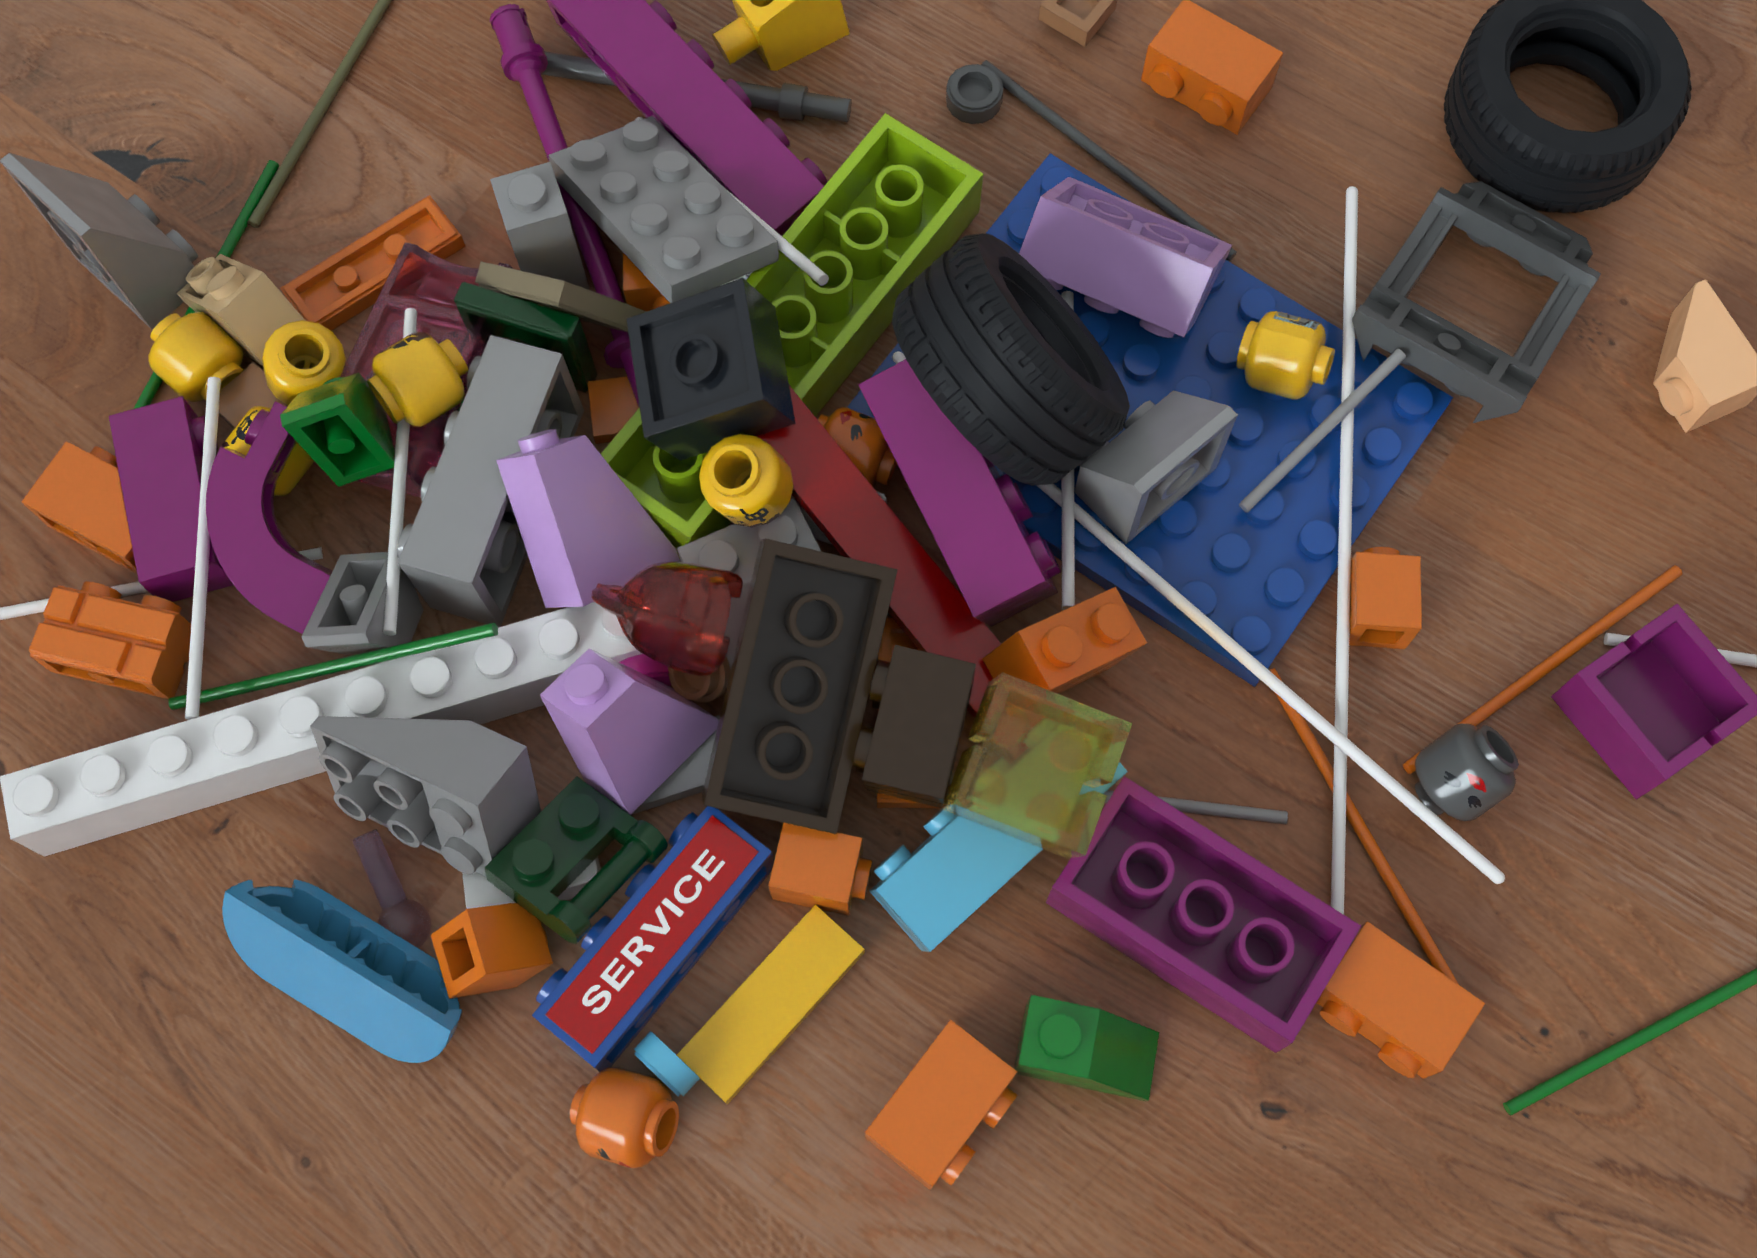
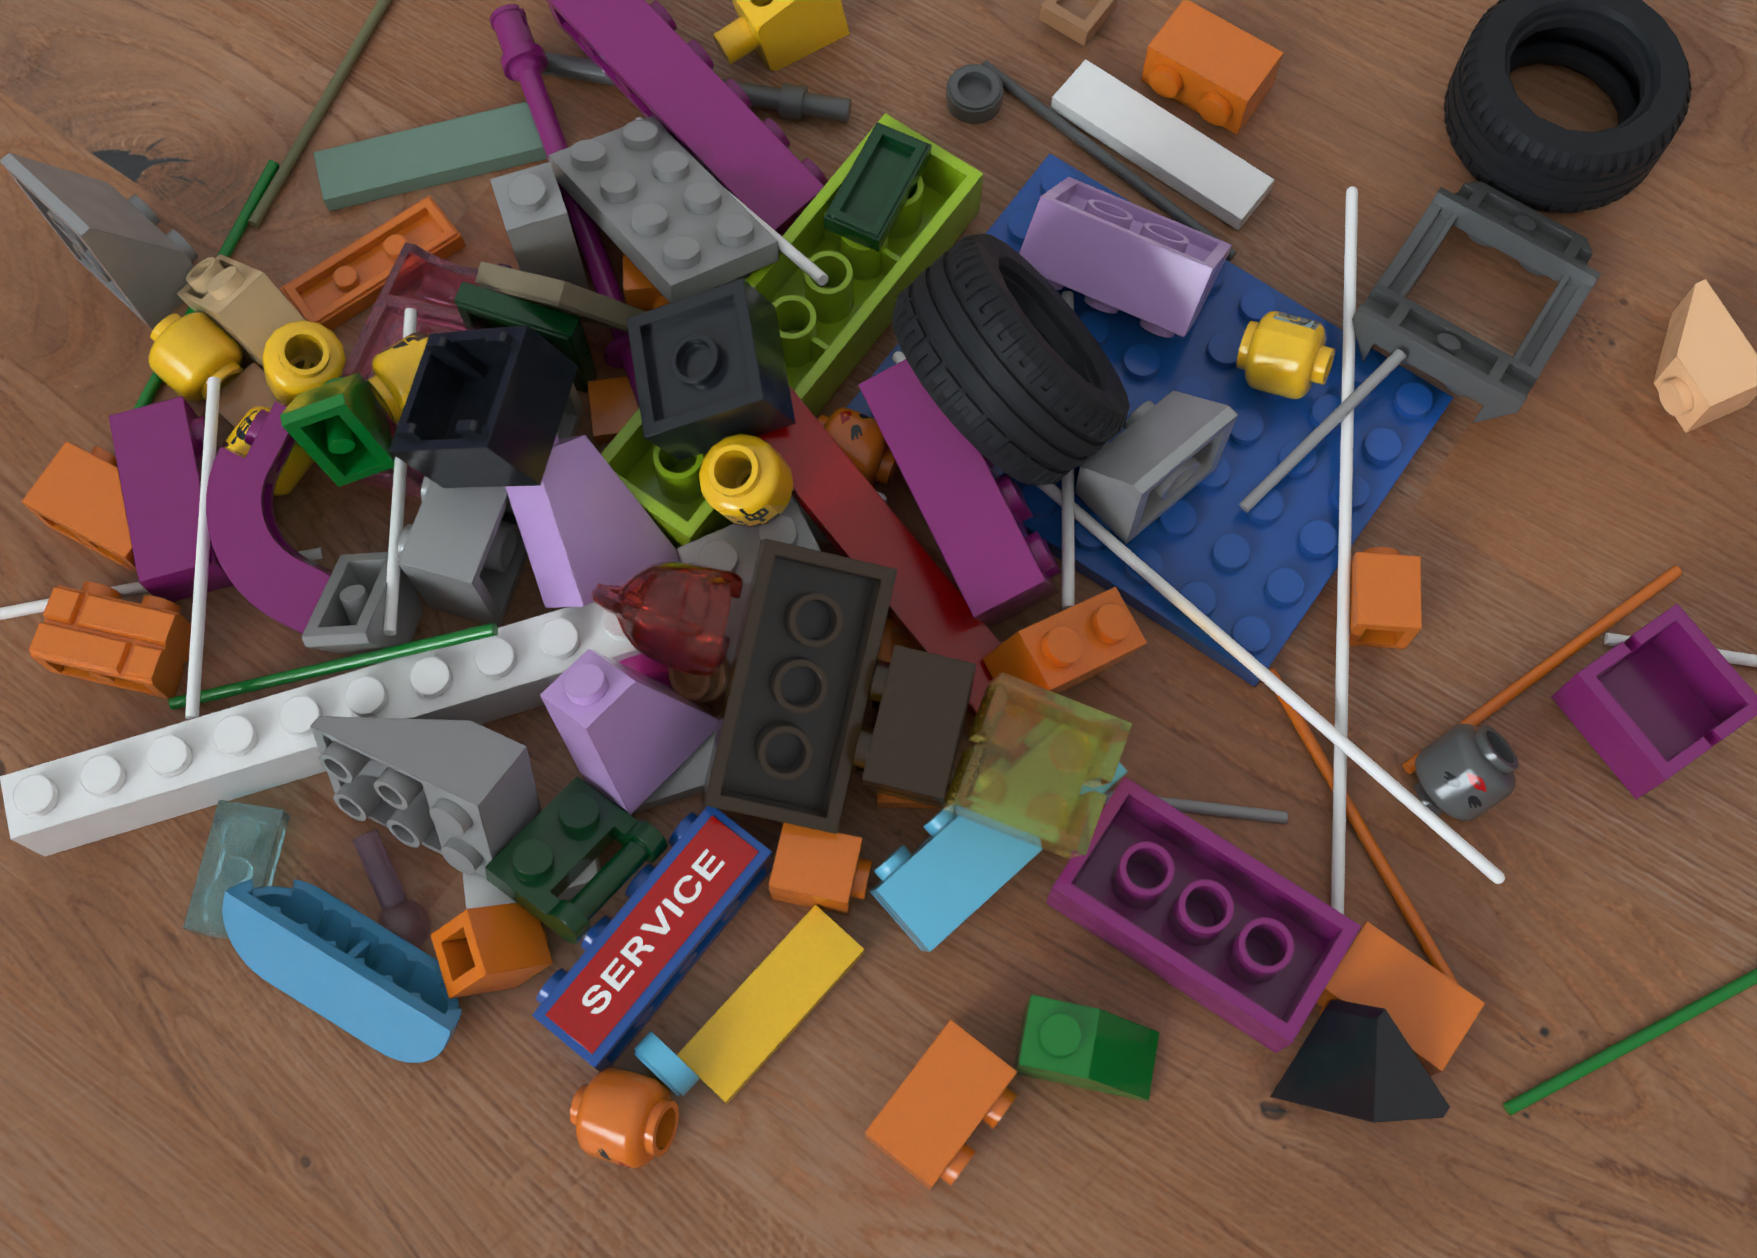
(239, 848): none -> clear light blue plate
(428, 156): none -> sand green tile
(484, 408): none -> black container
(877, 186): none -> dark green tile
(1162, 144): none -> white tile
(1360, 1069): none -> black slope

